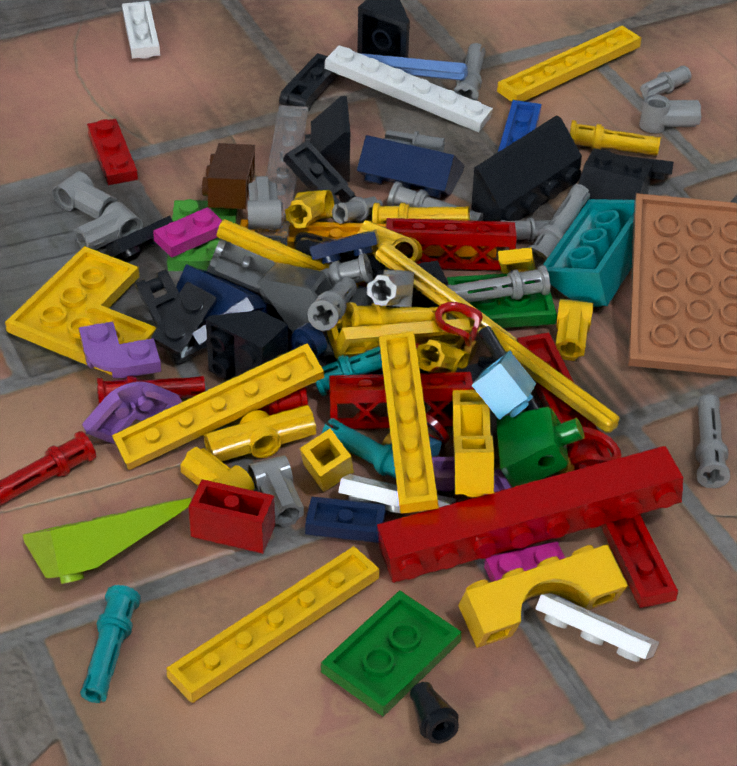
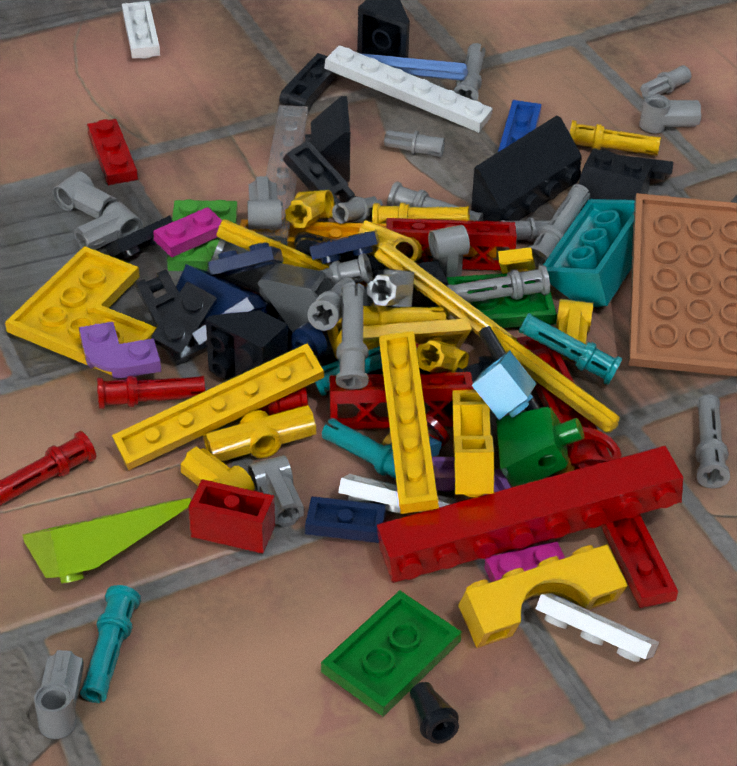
(58, 694): none -> light grey piece
(125, 405): medium lavender plate -> none
(229, 176): reddish brown brick -> none
(232, 263): none -> dark blue plate
(272, 624): yellow plate -> none
(326, 460): yellow brick -> none
(352, 350): none -> light grey pin
(409, 165): dark blue slope -> none
(448, 248): none -> light grey piece
(469, 339): red piece -> none
(569, 64): yellow plate -> none
(584, 355): none -> teal pin

